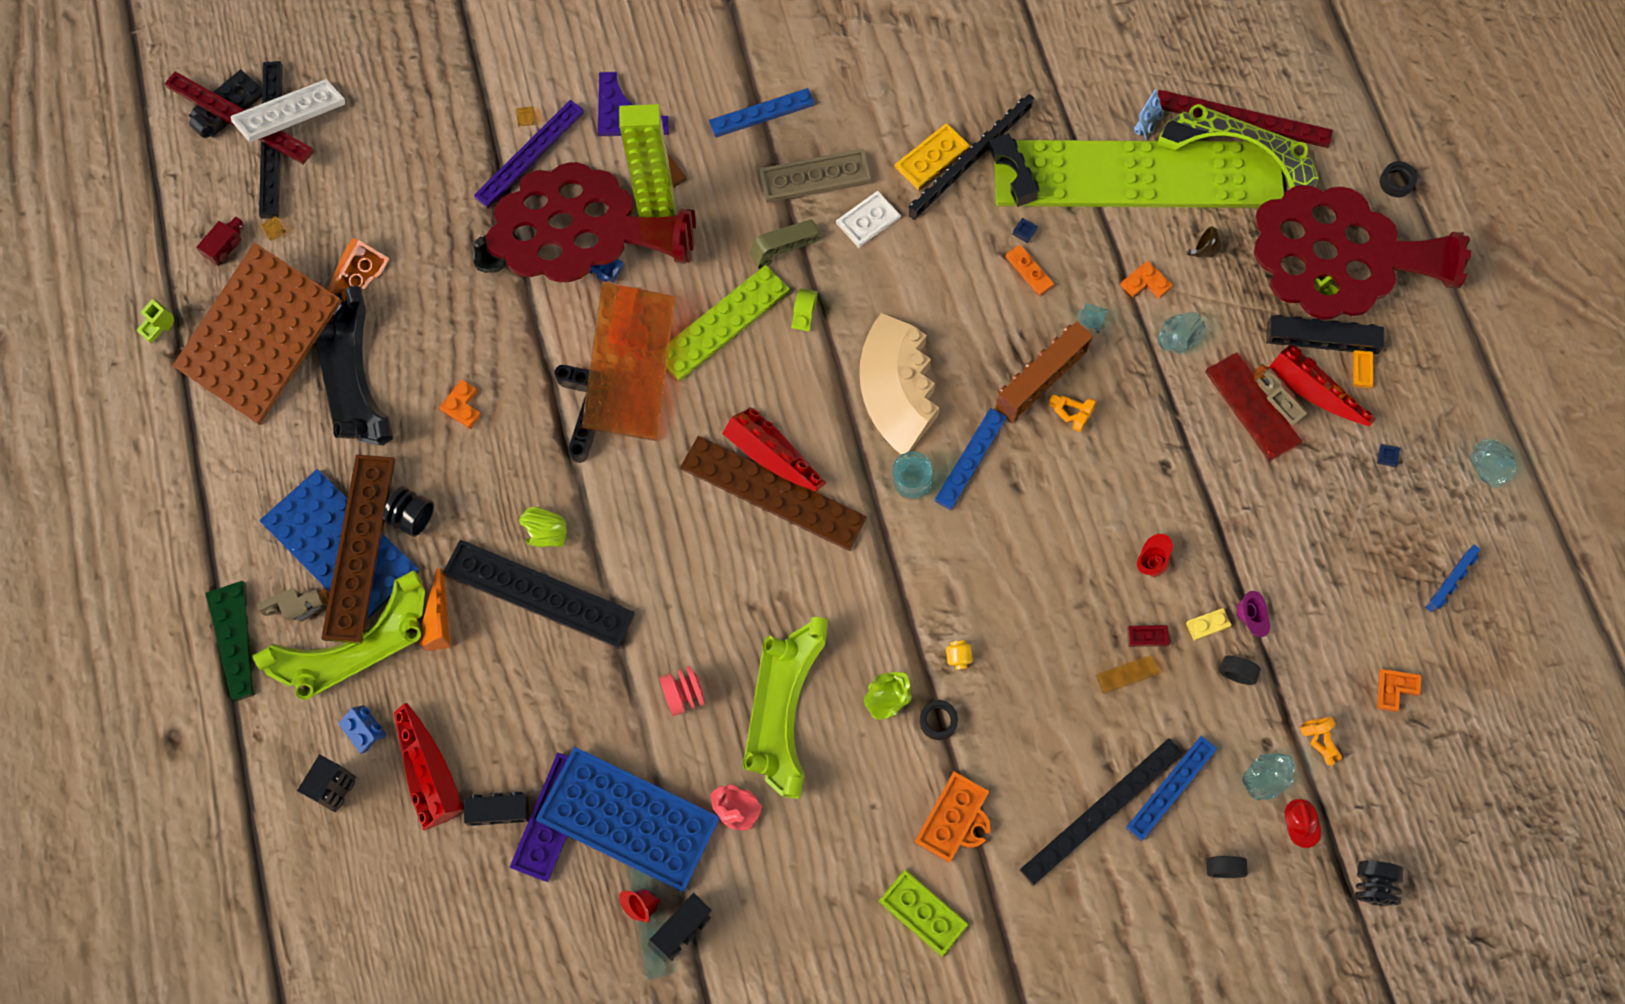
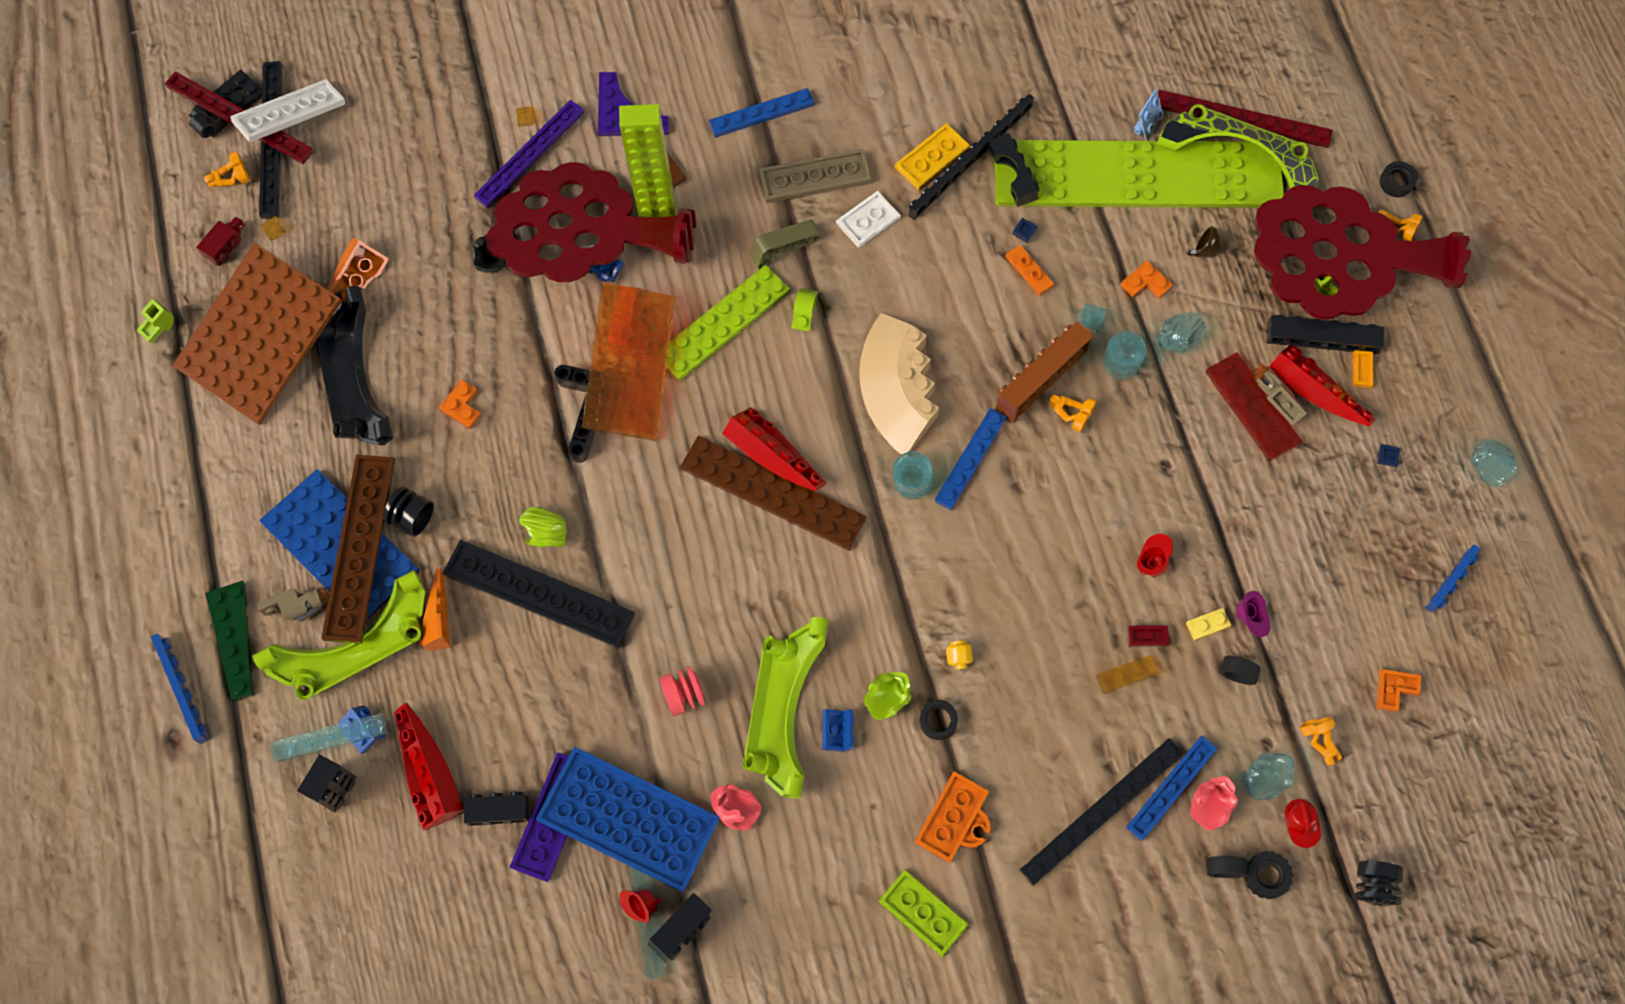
(181, 693): none -> blue plate
(239, 172): none -> light orange piece
(328, 737): none -> clear light blue plate
(837, 730): none -> blue bracket
(1123, 364): none -> clear light blue wheel
(1214, 803): none -> coral hair
(1280, 864): none -> black tyre
(1411, 226): none -> light orange piece

